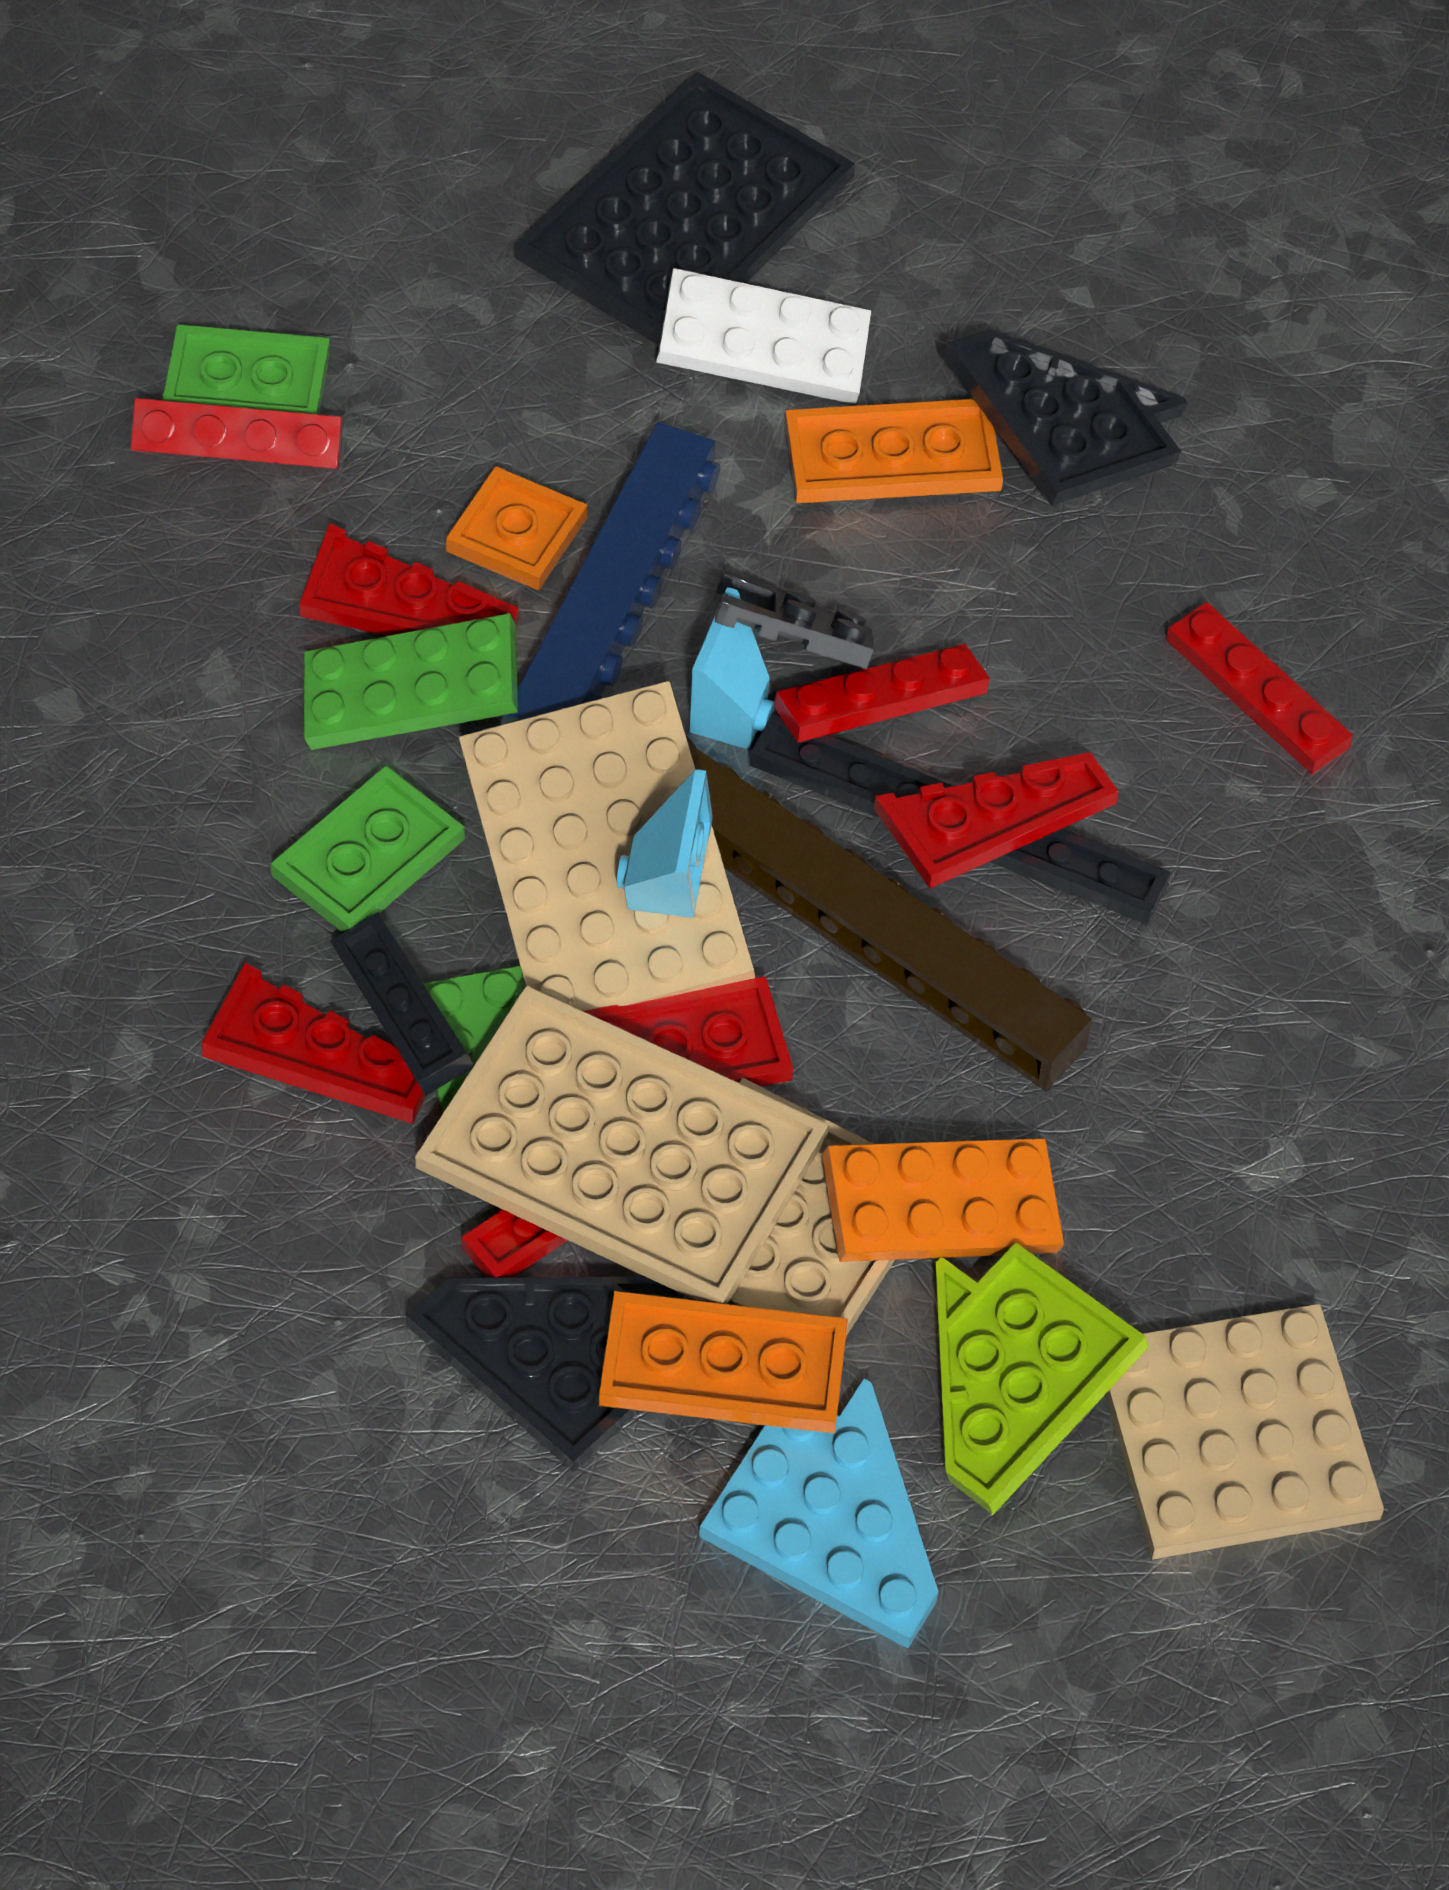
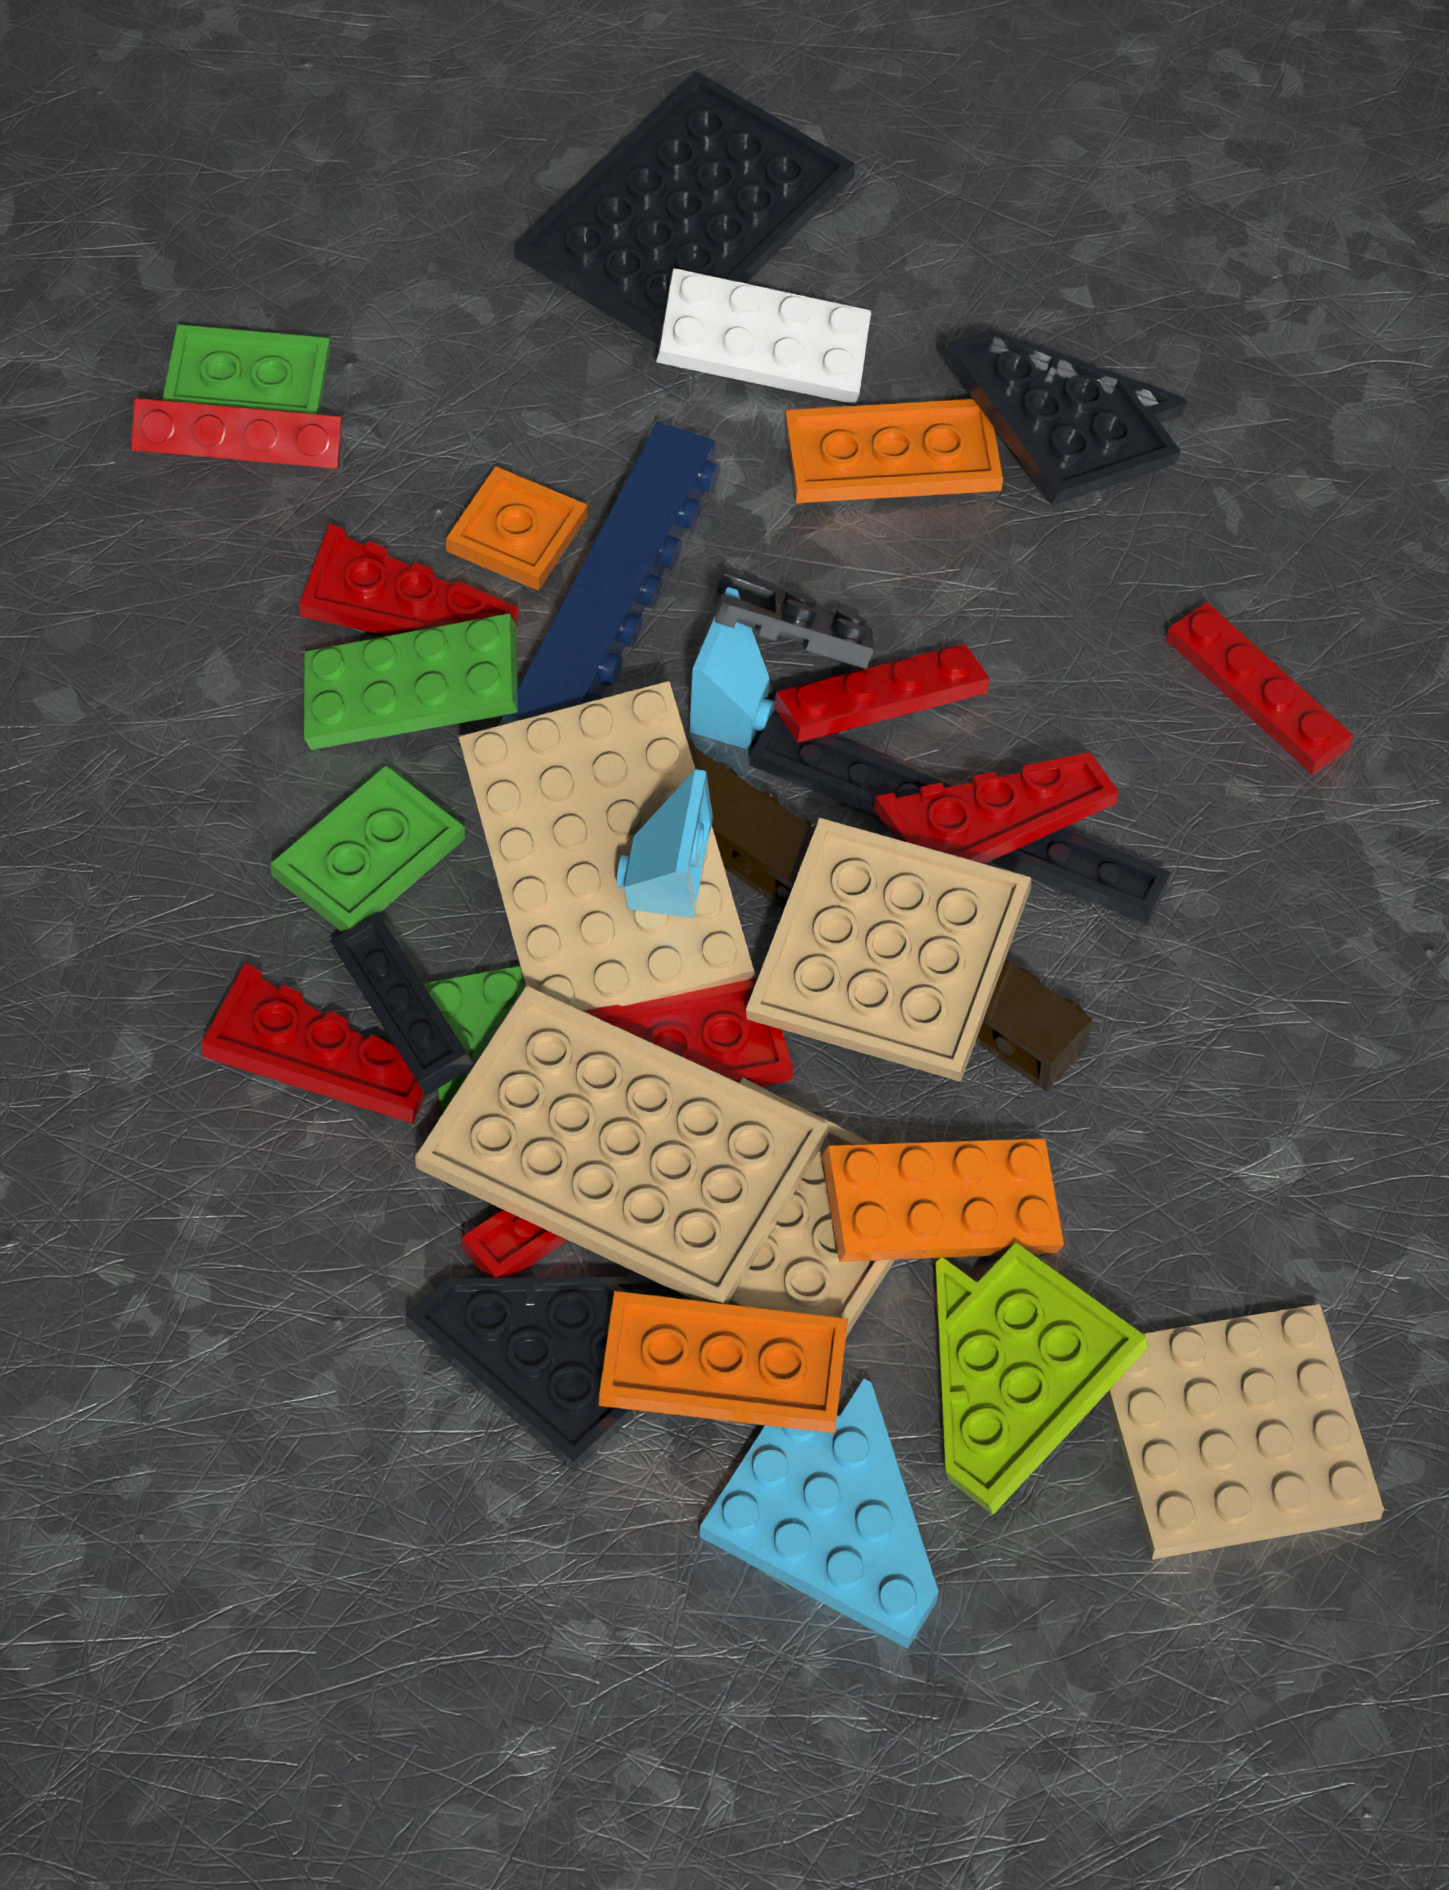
(889, 949): none -> tan plate

